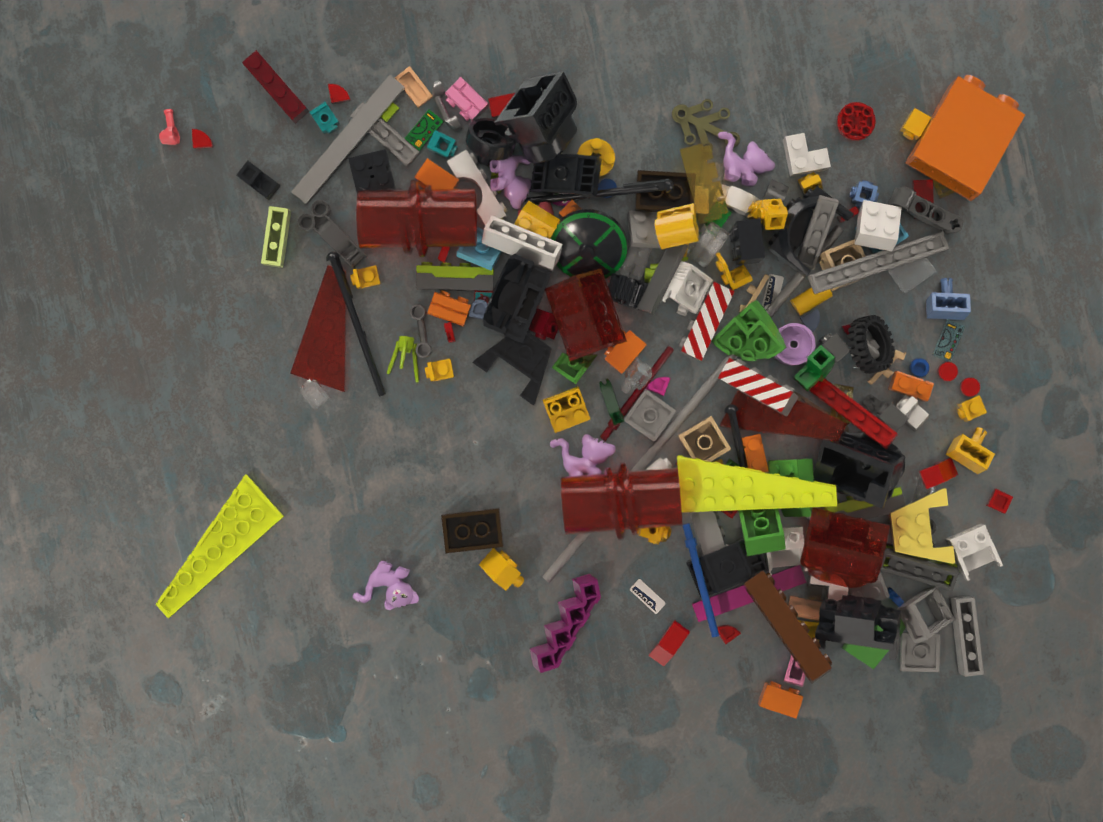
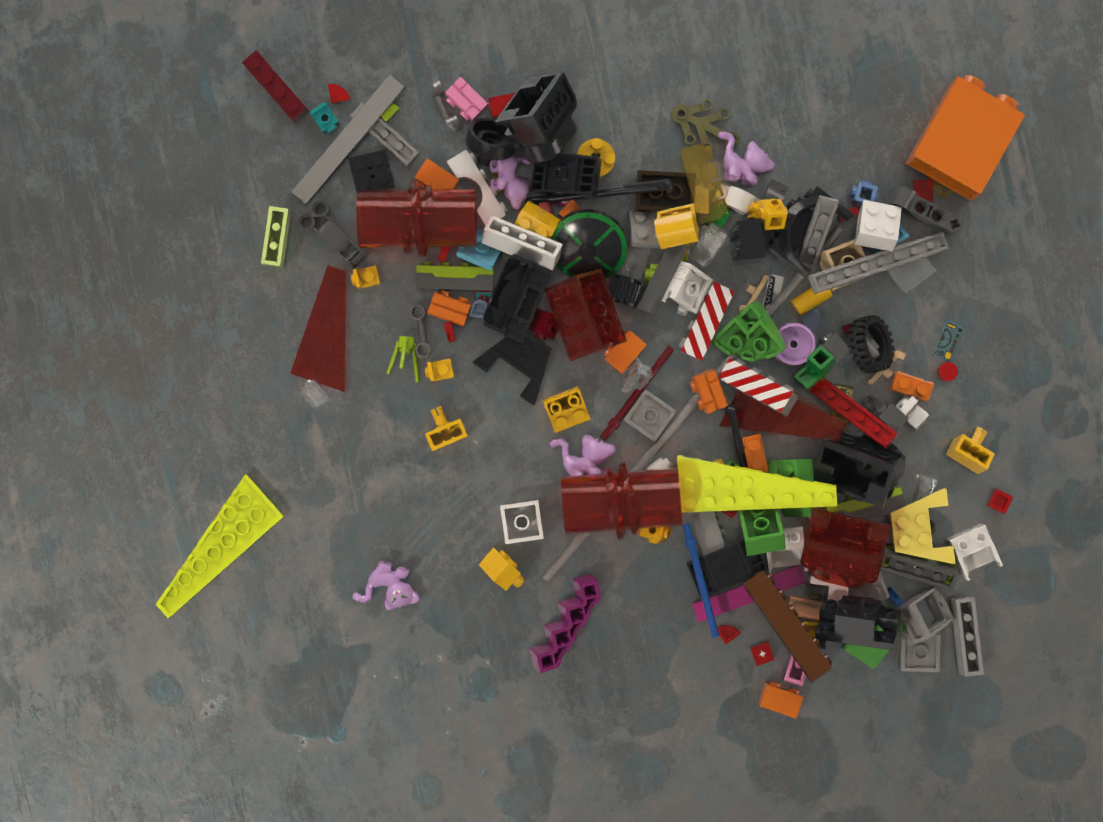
(170, 135): coral bar -> none
(201, 139): red tile -> none
(258, 180): black slope -> none
(345, 289): black bar -> none
(414, 87): light nougat tile -> none
(424, 130): green tile -> none
(439, 138): teal brick -> none
(445, 432): none -> yellow brick
(472, 530): dark brown brick -> none
(521, 522): none -> white brick
(573, 369): bright green slope -> none
(607, 184): blue tile -> none
(611, 402): dark green piece -> none
(647, 596): white sticker -> none
(659, 385): dark pink tile -> none
(669, 643): red slope -> none
(704, 440): tan brick -> none
(709, 391): none -> orange brick
(735, 277): yellow bracket -> none
(762, 653): none -> red tile
(800, 160): white brick -> none
(810, 181): yellow bracket -> none
(856, 121): red tile -> none
(915, 124): yellow brick -> none
(919, 368): blue tile -> none
(938, 473): red slope -> none
(948, 304): medium blue brick -> none
(970, 387): red tile -> none
(971, 408): yellow bracket -> none

